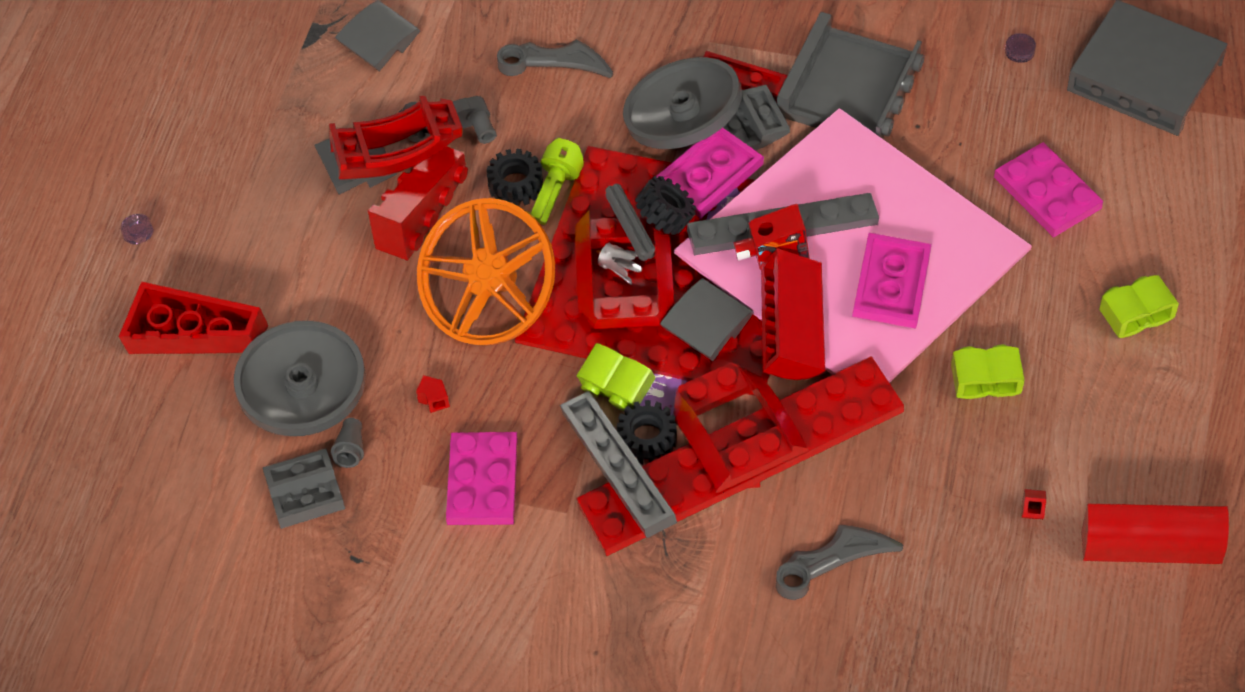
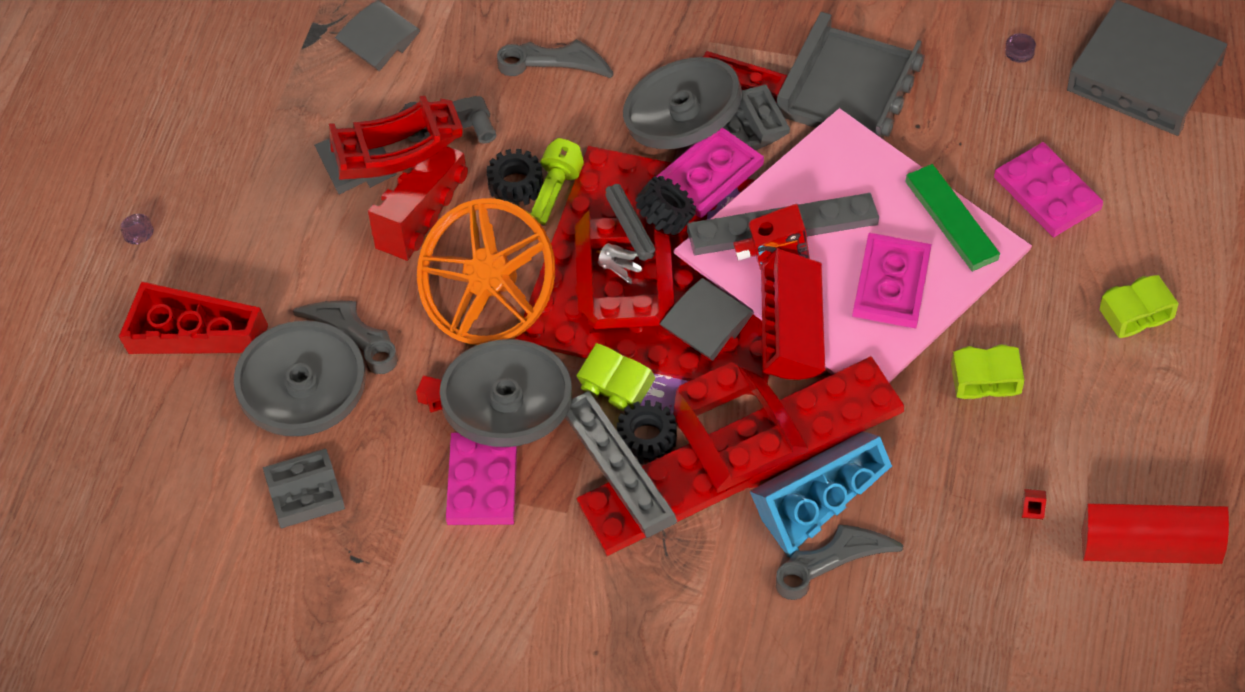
(344, 317): none -> dark grey piece
(348, 445): dark grey cone -> none
(506, 393): none -> dark grey dish
(814, 491): none -> dark azure wedge
(952, 217): none -> green tile

